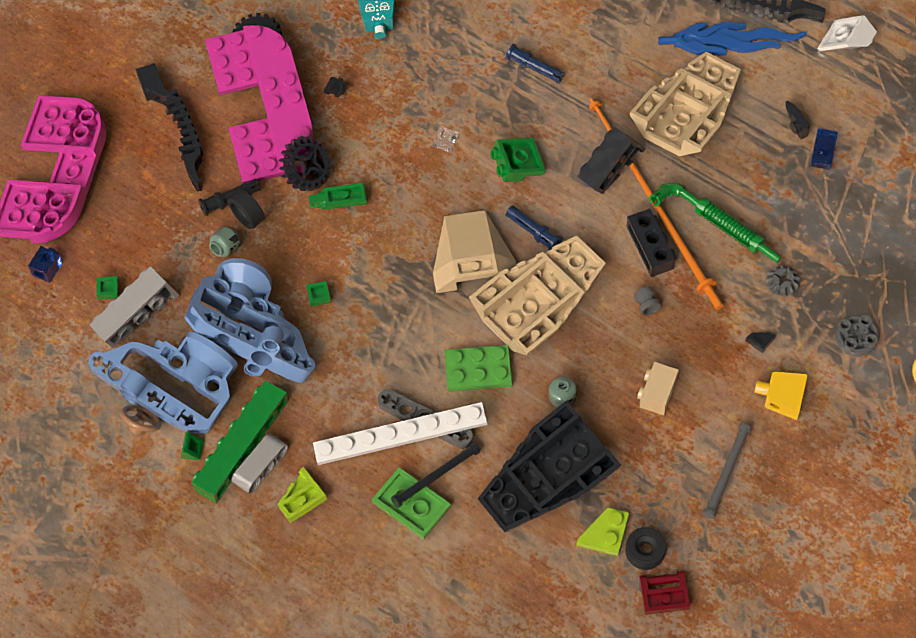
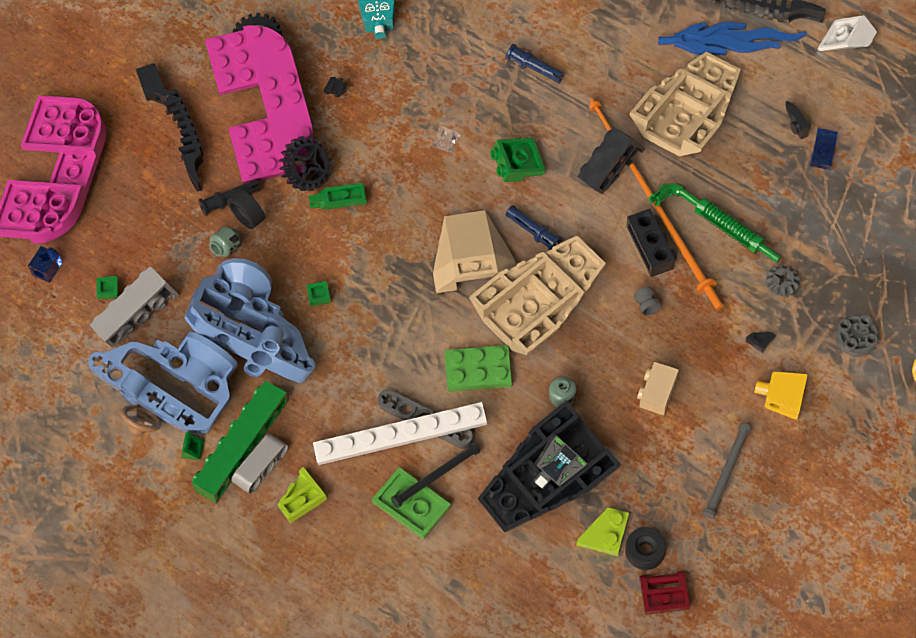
(557, 463): none -> torso

